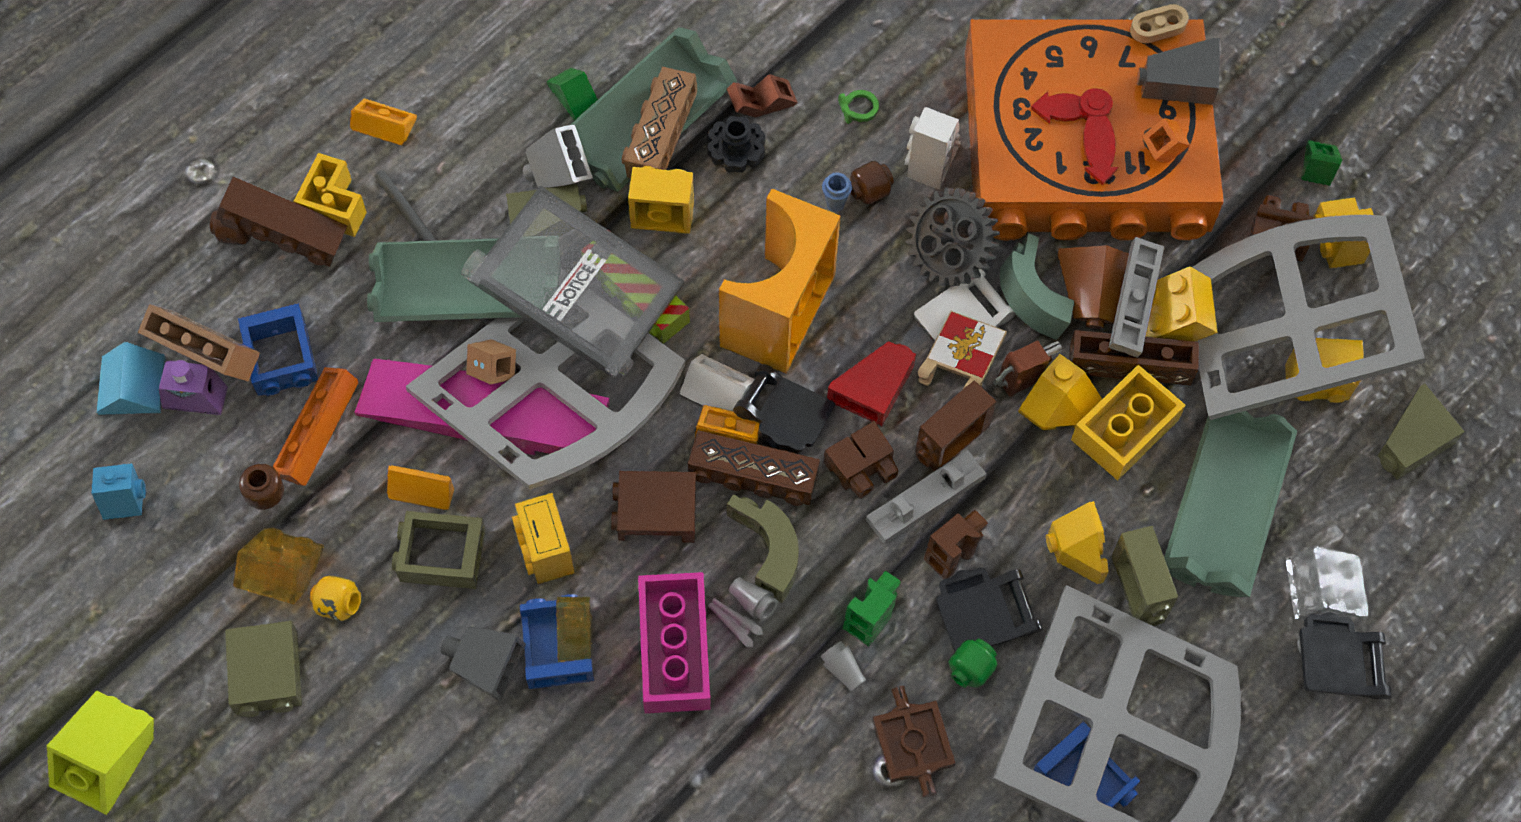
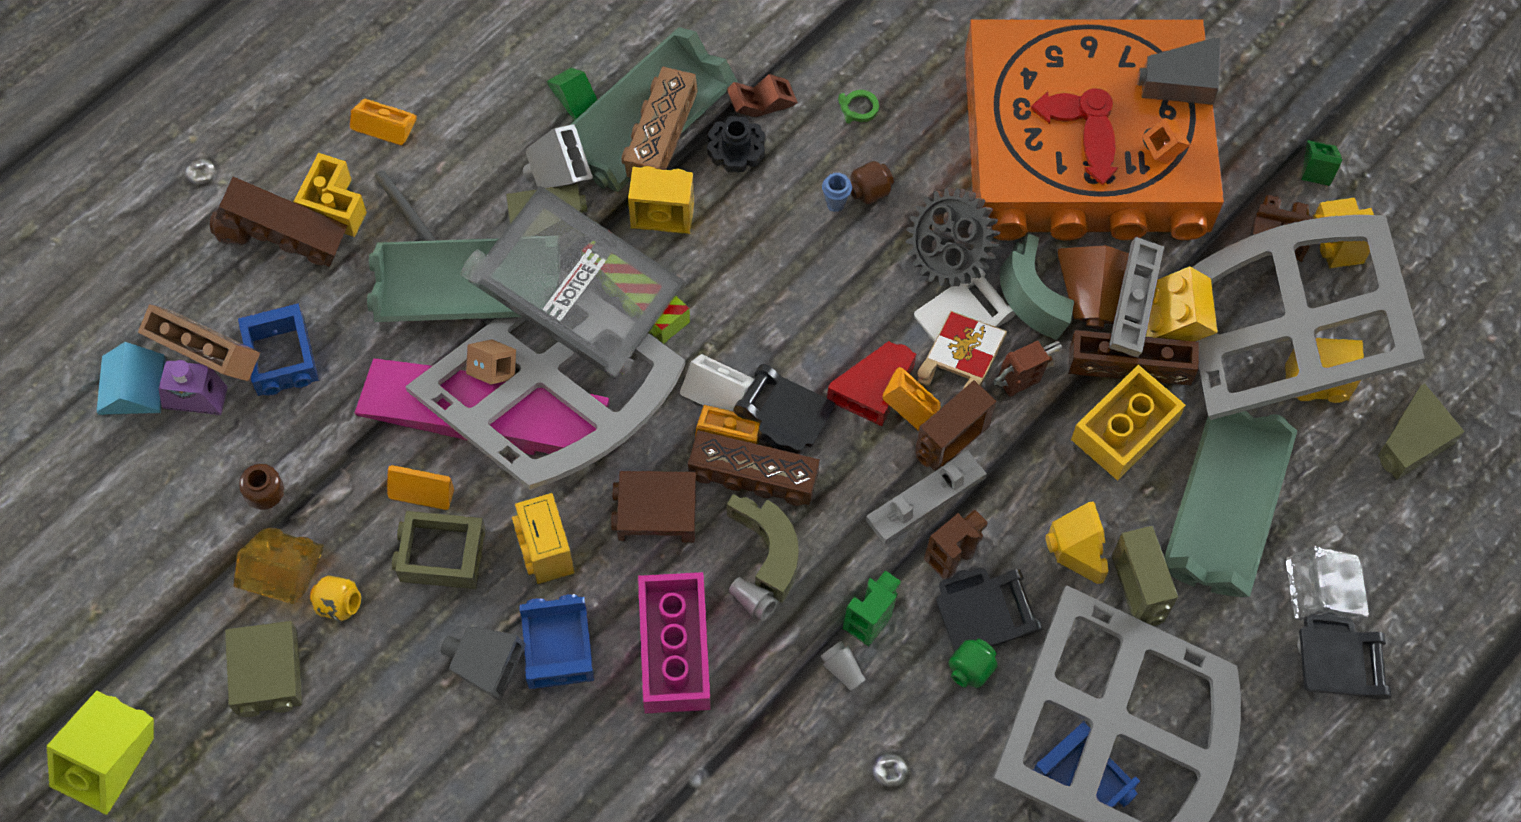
(118, 491): dark azure head -> none
(315, 425): orange slope -> none
(573, 628): clear yellow slope -> none
(738, 624): light grey piece -> none
(773, 315): light orange piece -> none
(859, 458): reddish brown hips -> none
(910, 398): none -> light orange slope
(913, 741): reddish brown plate -> none
(932, 147): white wedge -> none
(1060, 396): yellow slope -> none
(1157, 24): tan plate -> none

